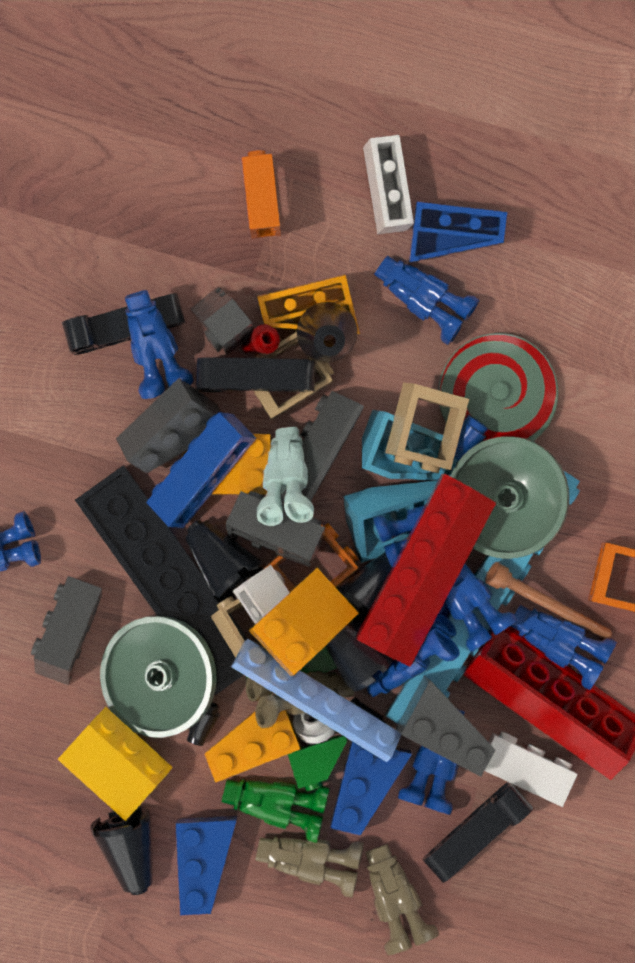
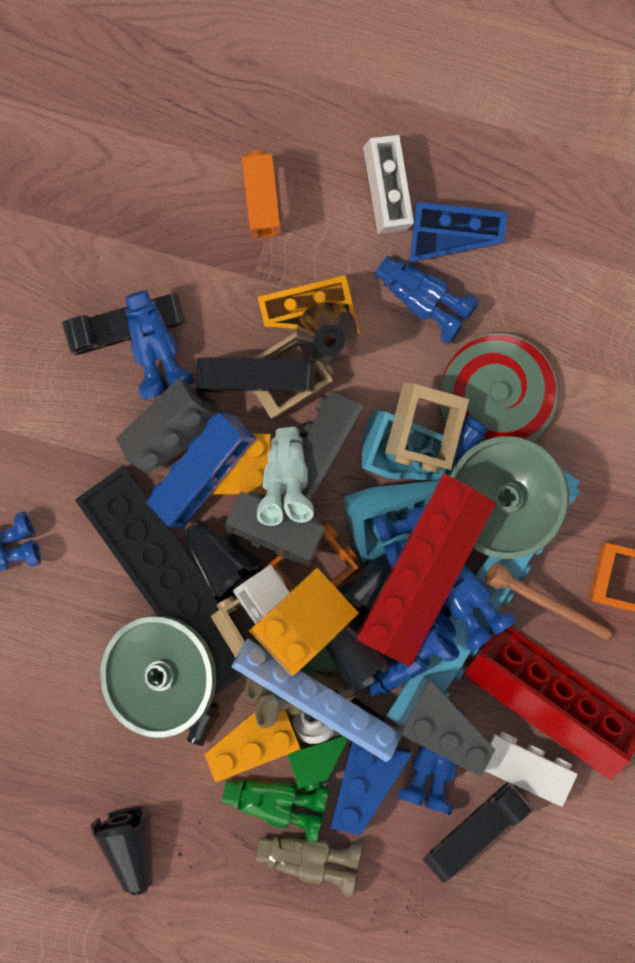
(66, 629): dark grey wedge -> none
(115, 763): yellow slope -> none
(201, 860): blue wedge -> none
(224, 321): dark grey wedge -> none
(262, 340): red cone -> none
(395, 897): dark tan piece -> none
(559, 641): blue piece -> none

